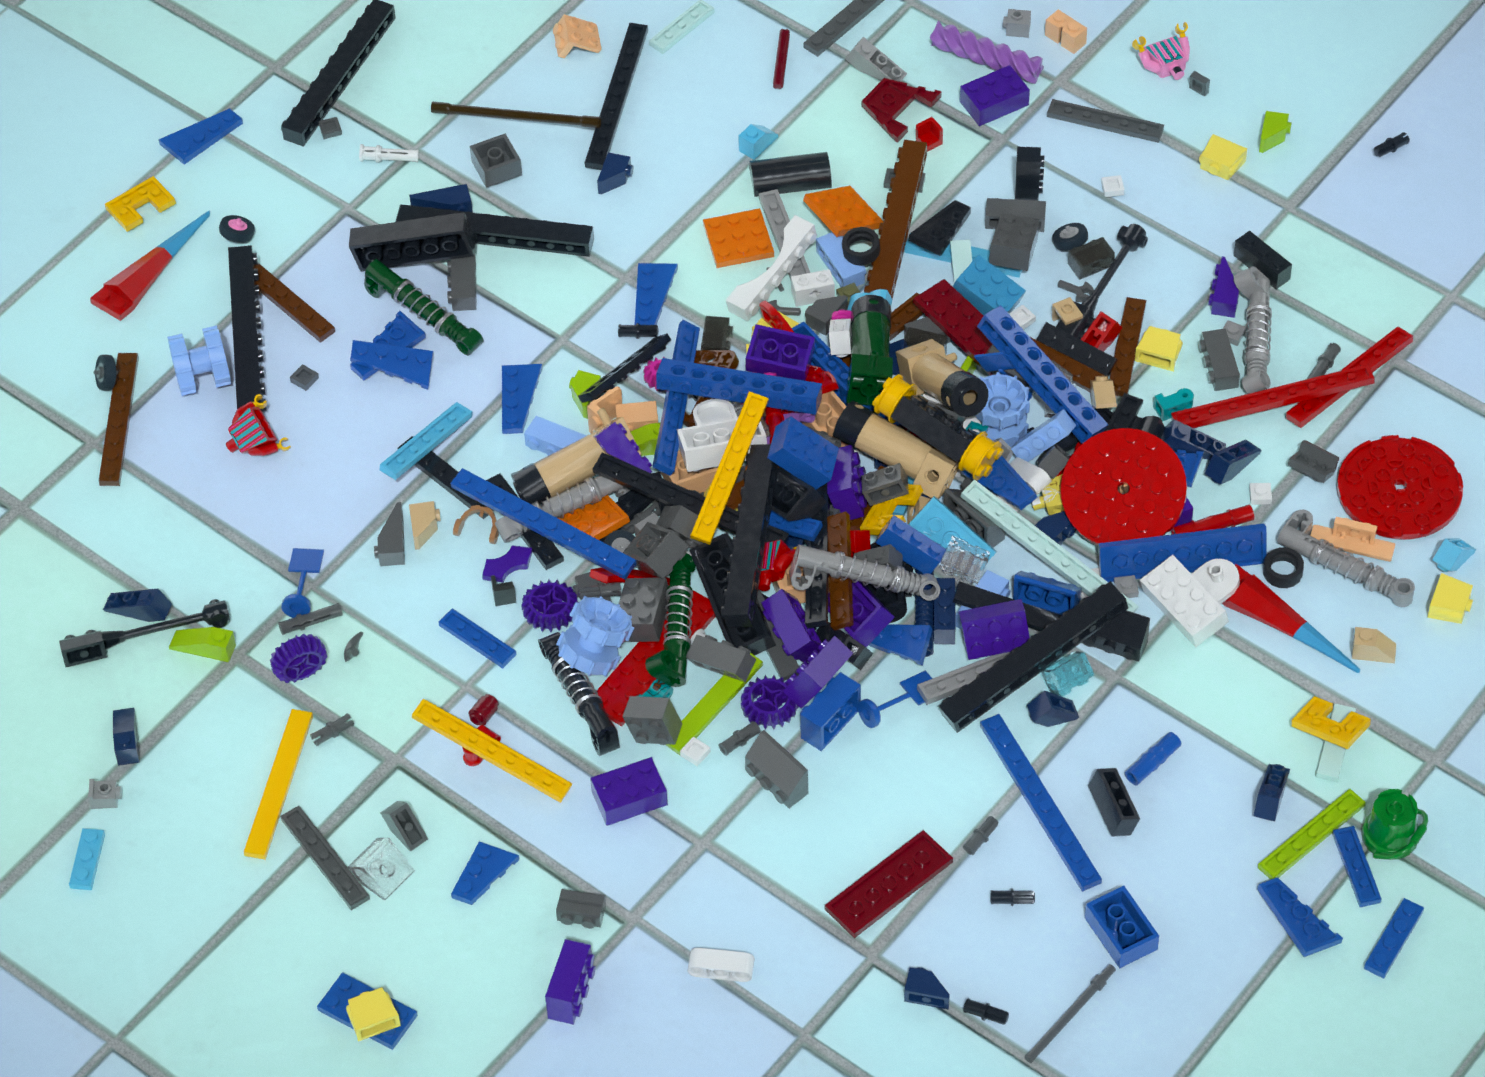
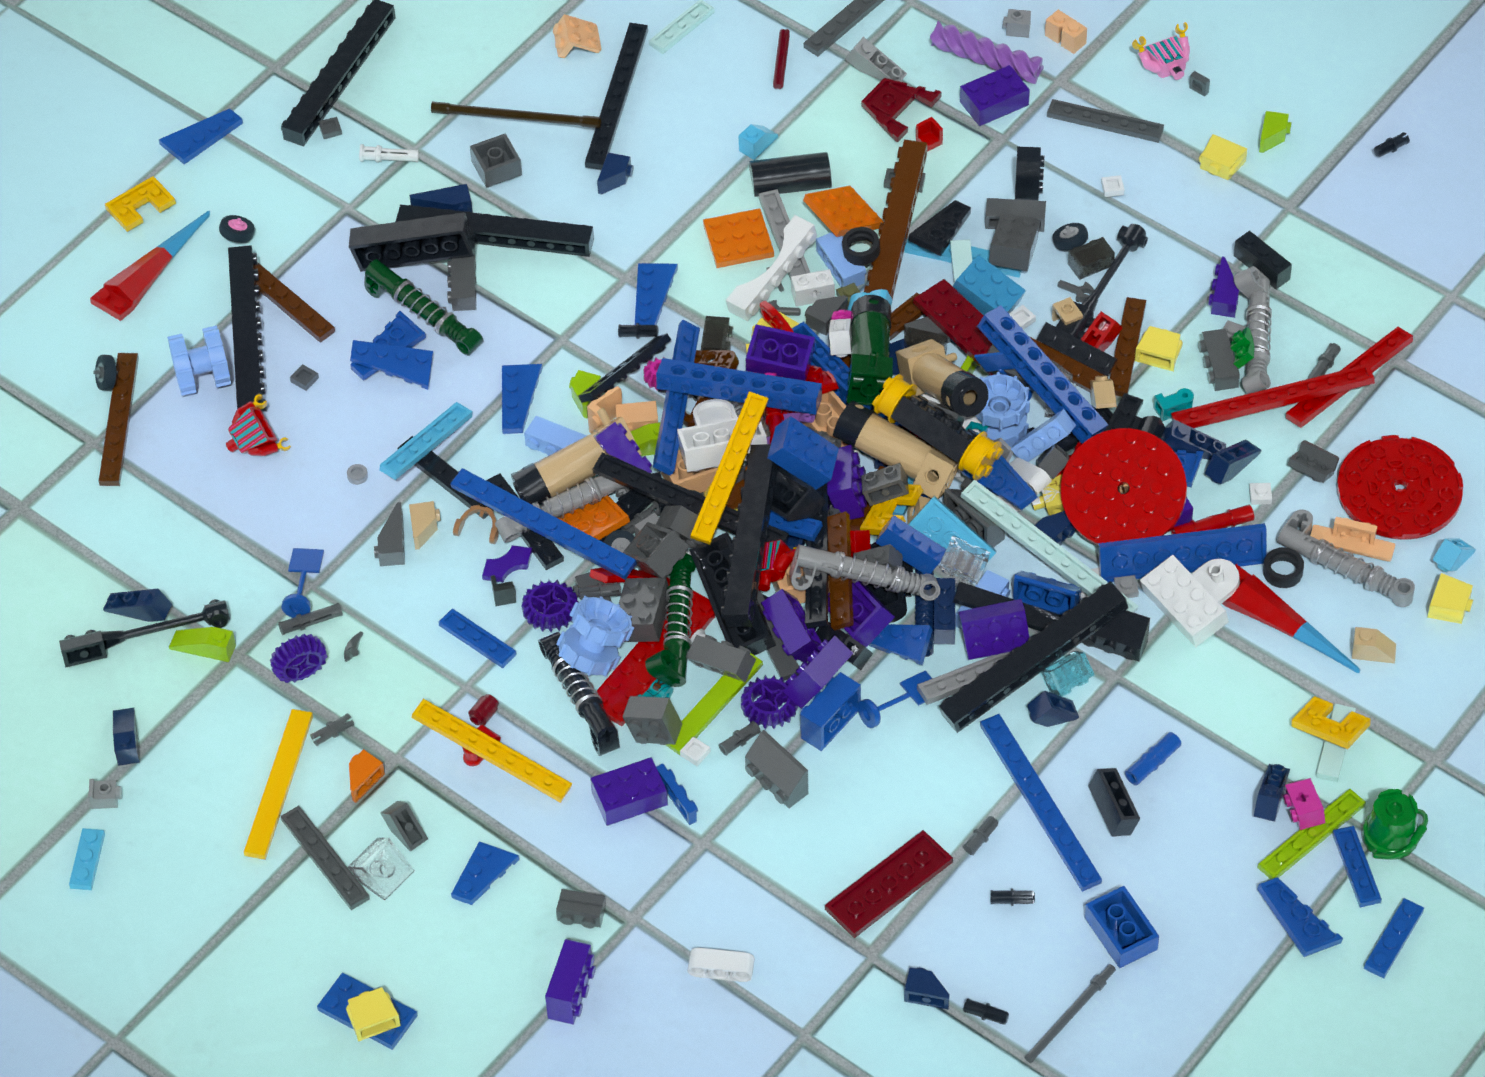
(357, 474): none -> light grey tile
(364, 773): none -> orange slope
(678, 795): none -> blue plate
(1243, 347): none -> green slope
(1304, 804): none -> dark pink brick

